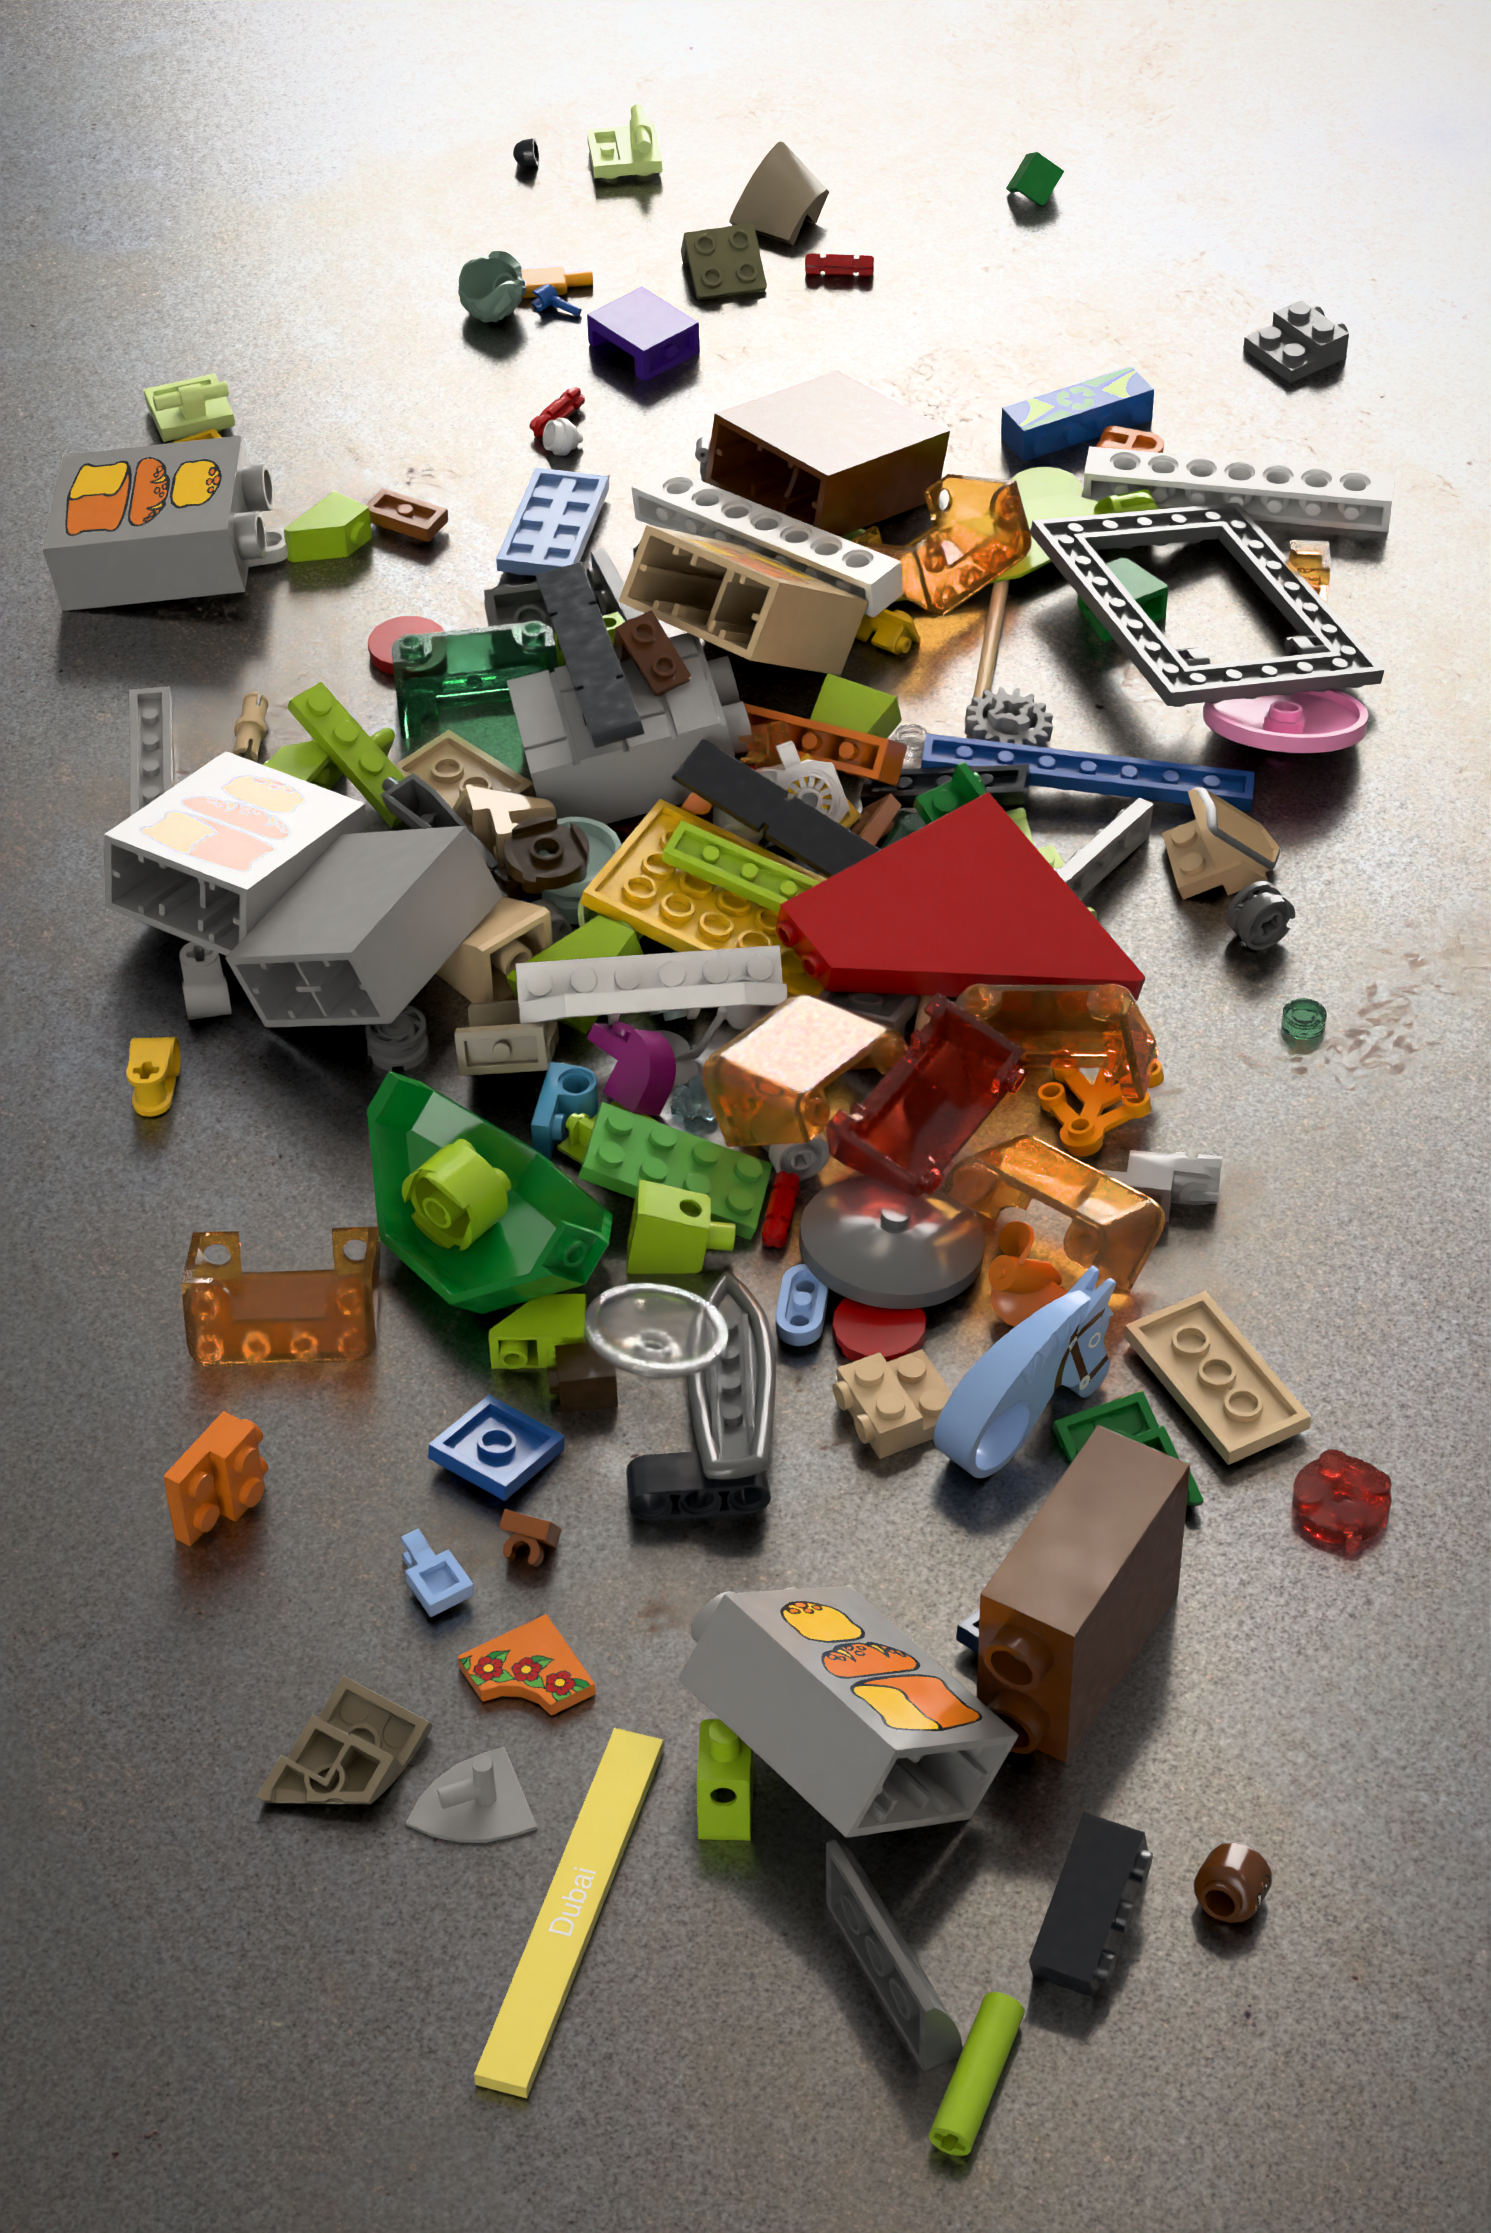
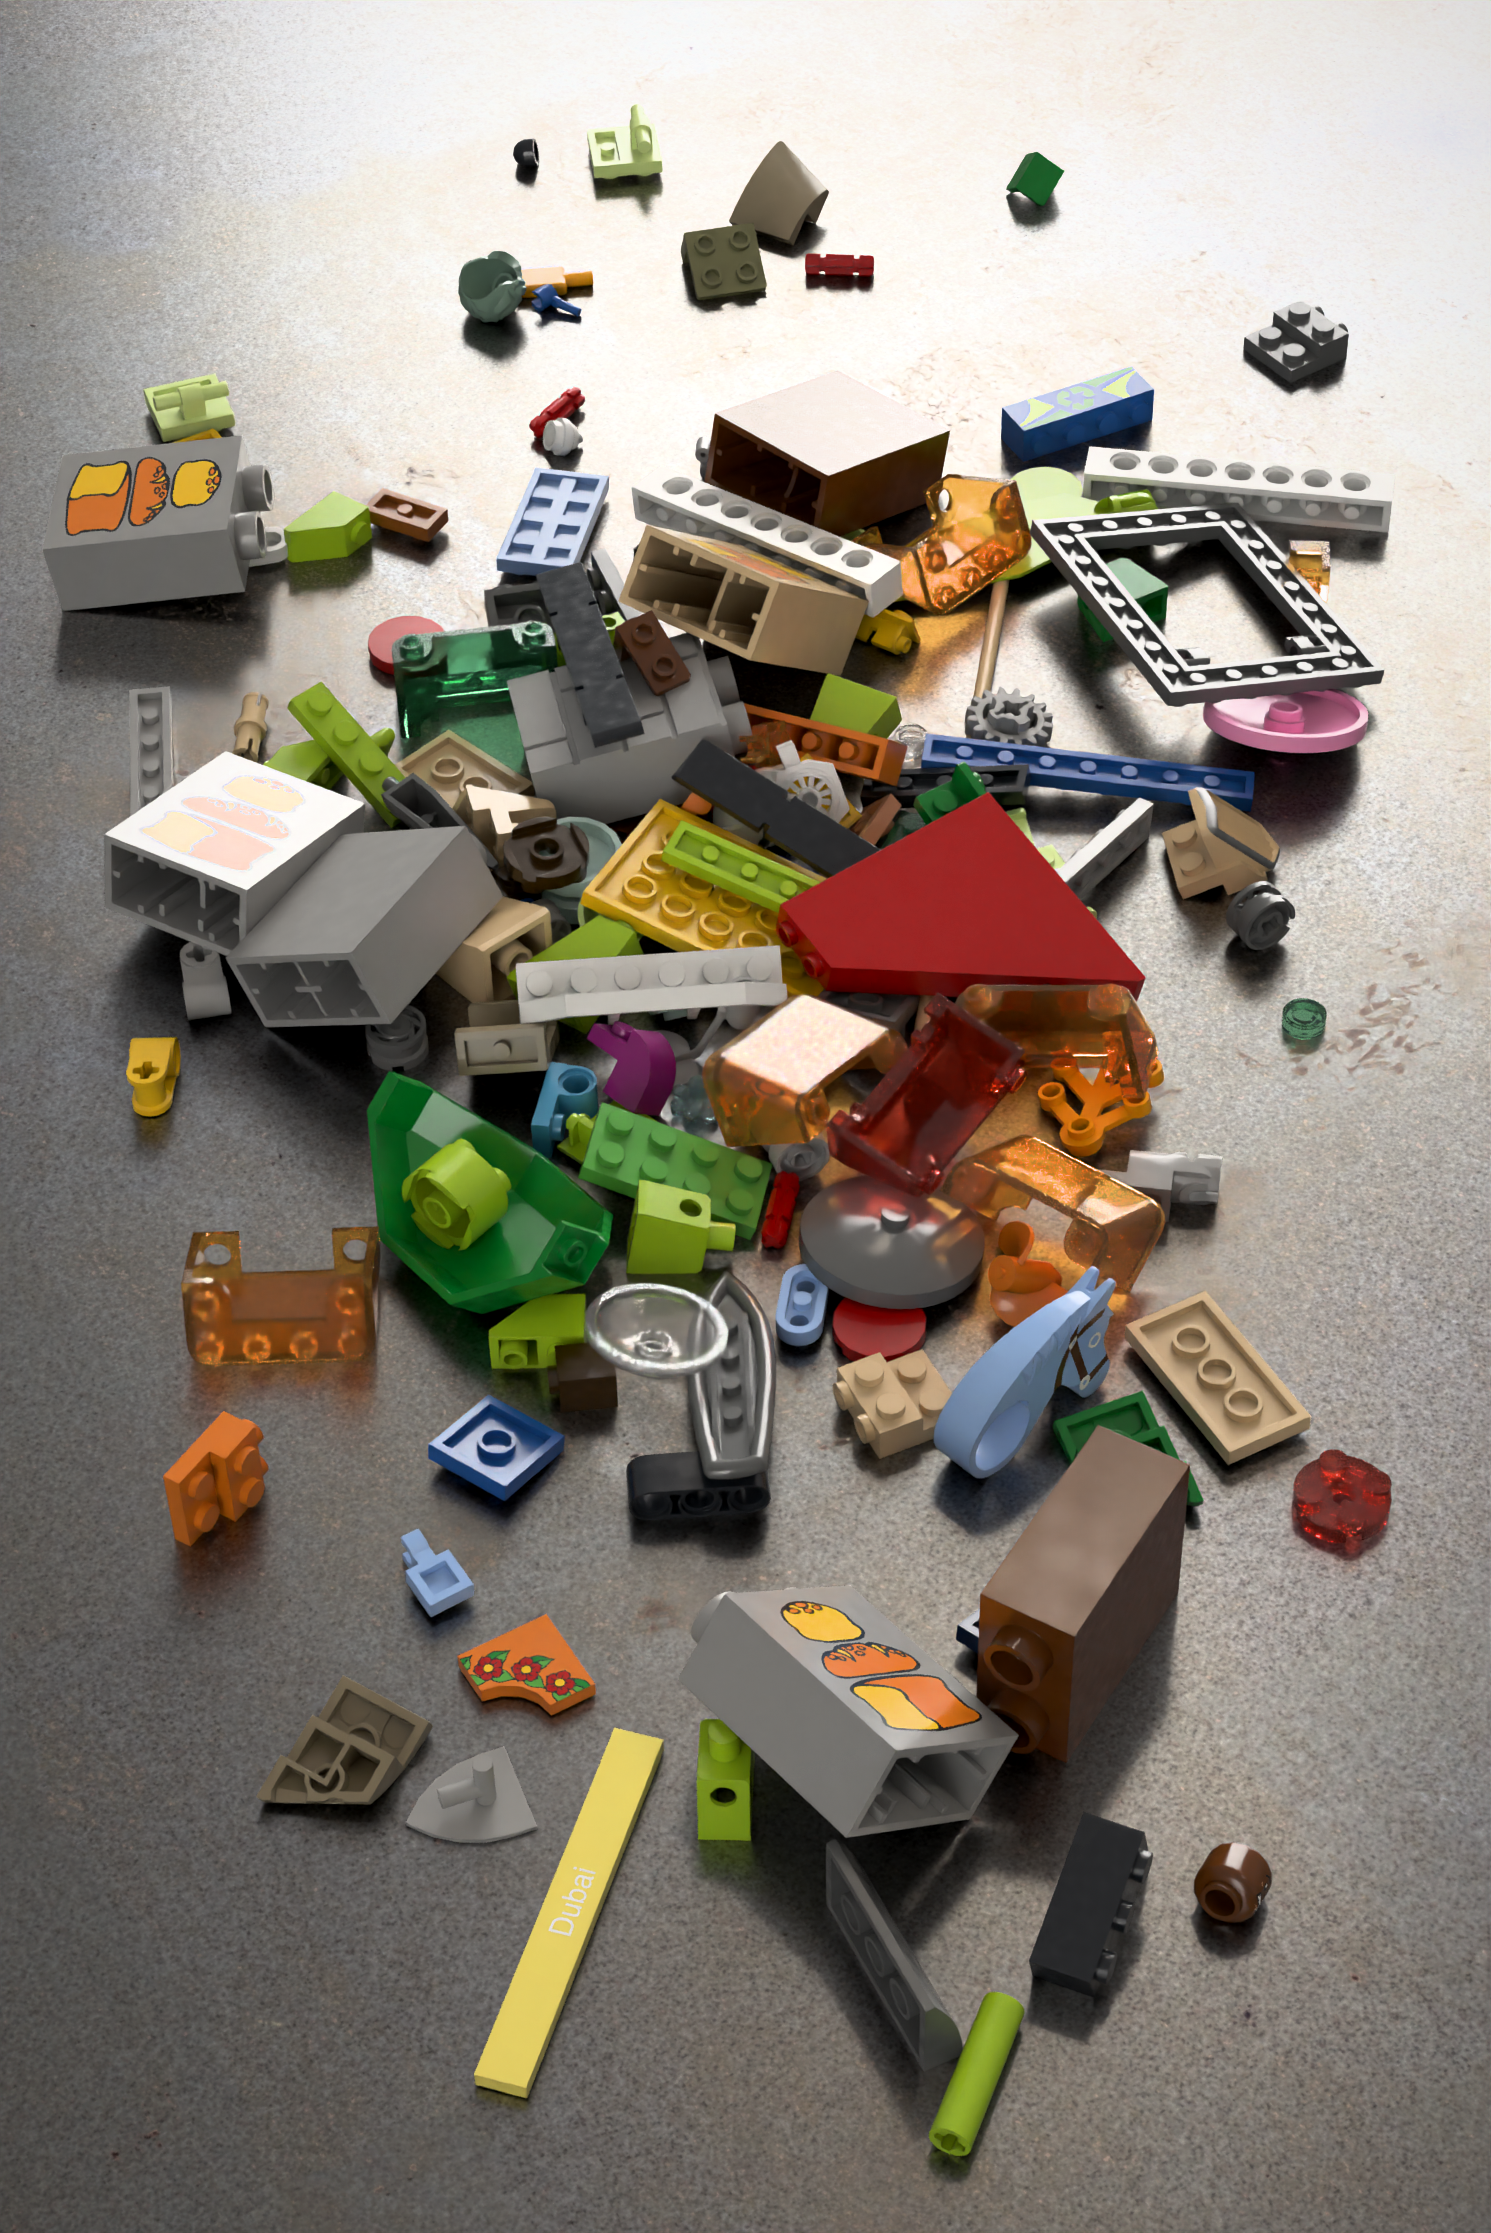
(528, 1530): dark orange tile -> none
(646, 329): panel -> none
(1130, 439): orange plate -> none

